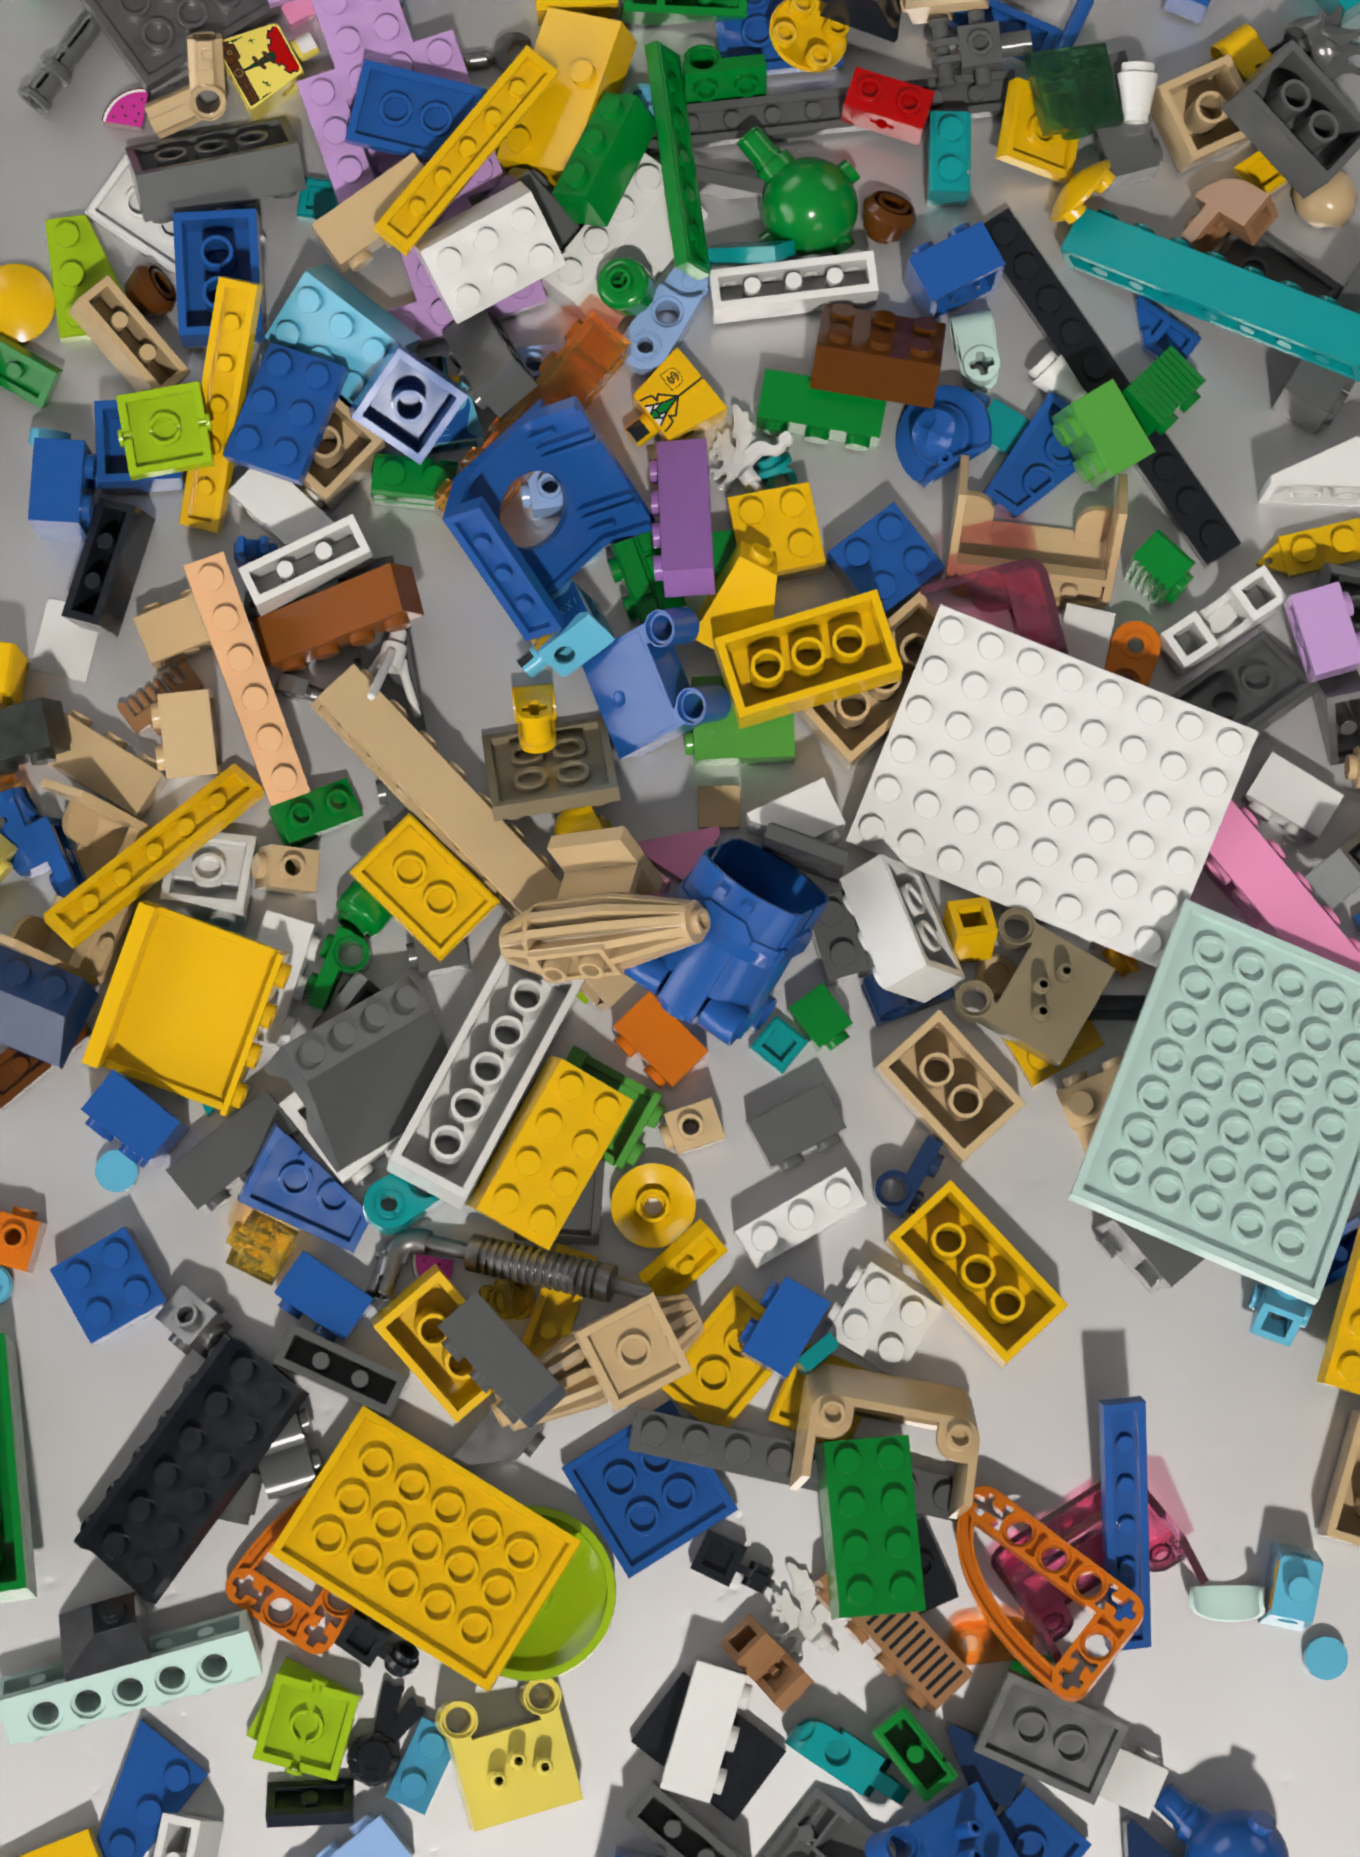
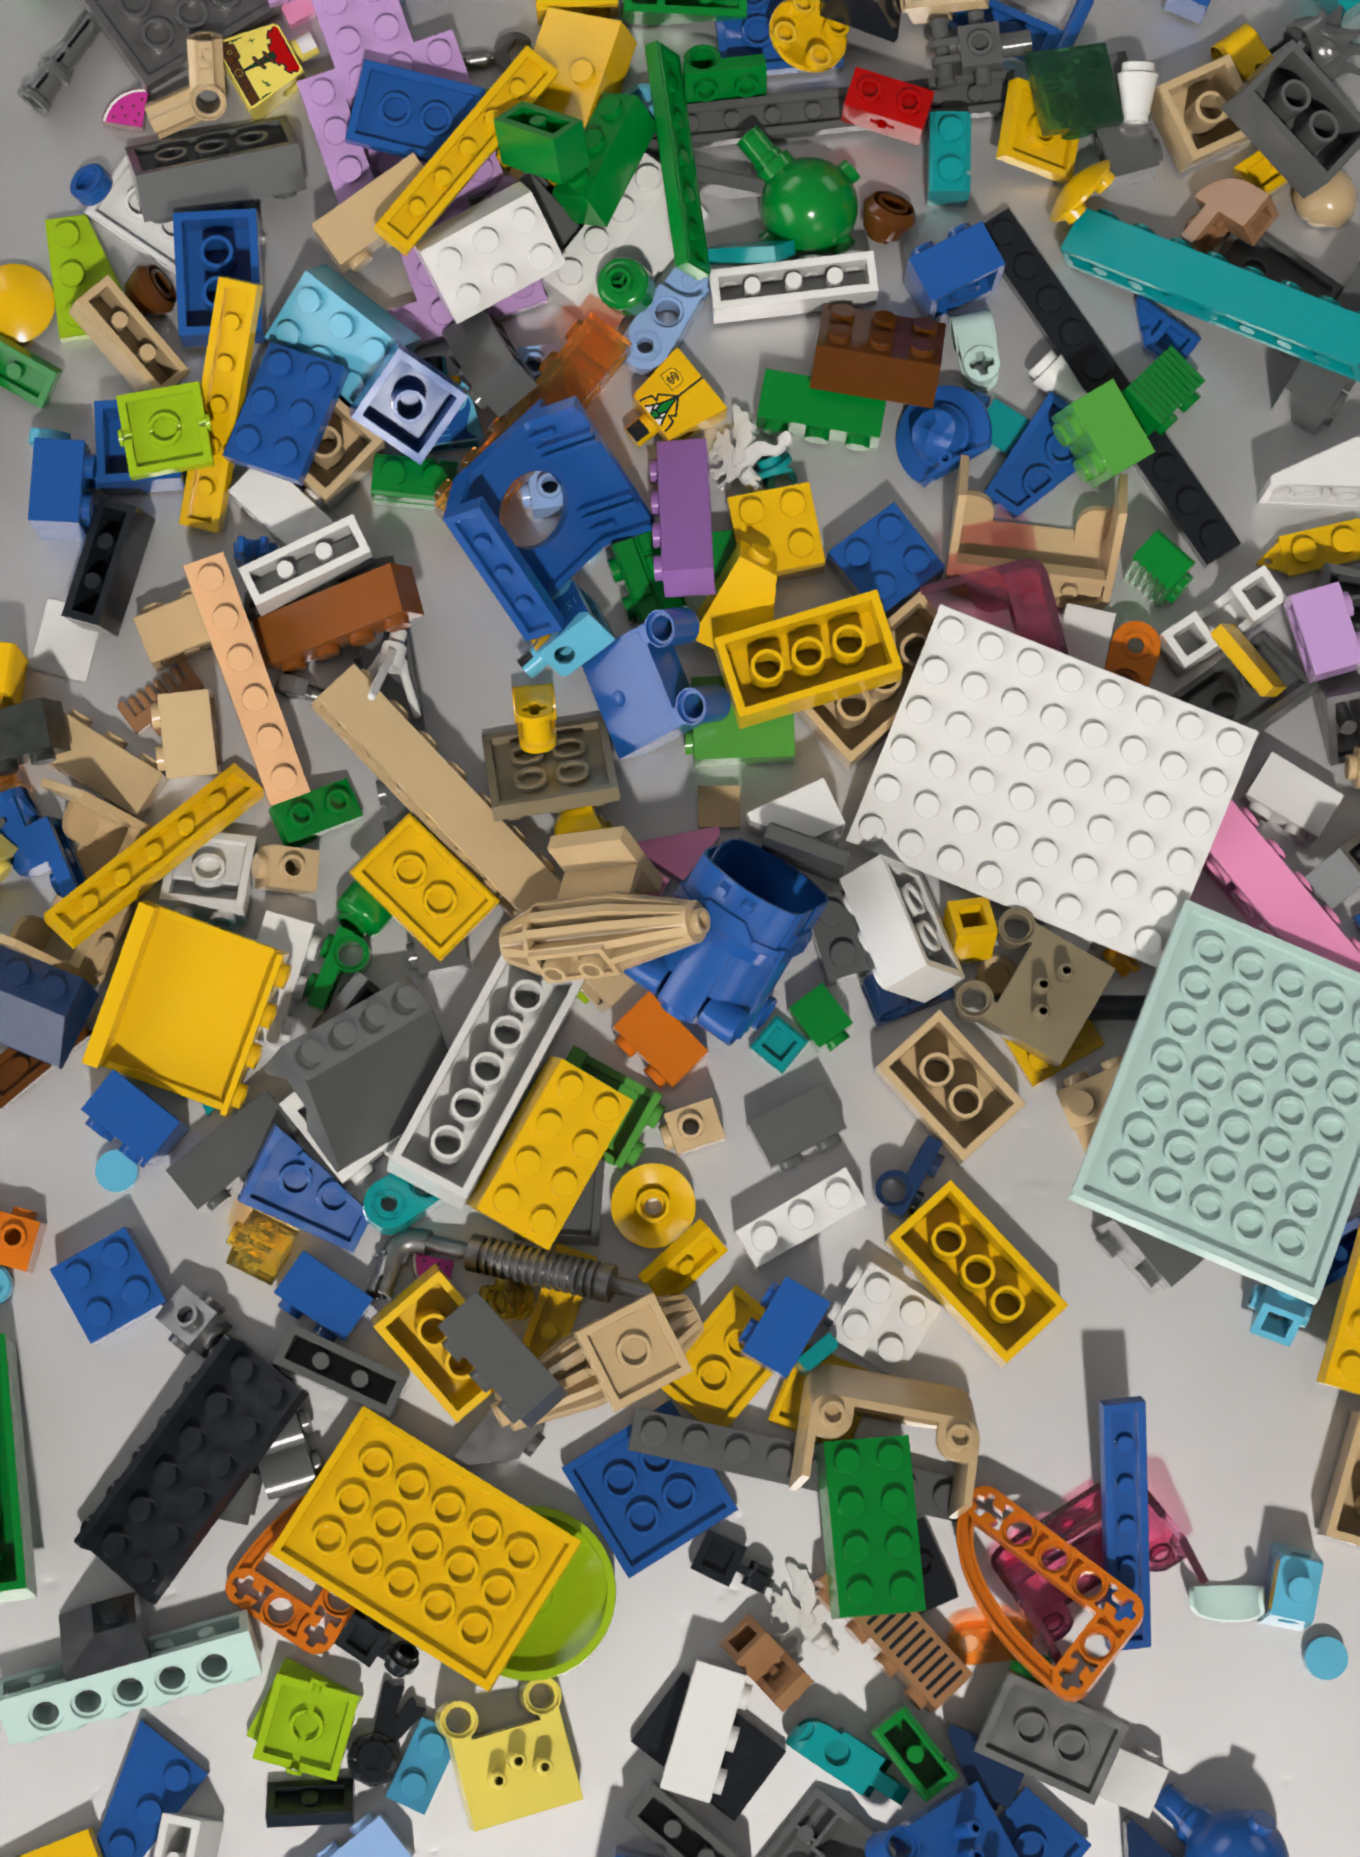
(91, 184): none -> blue tile
(316, 200): teal tile -> none
(542, 142): none -> green brick
(1248, 660): none -> yellow tile

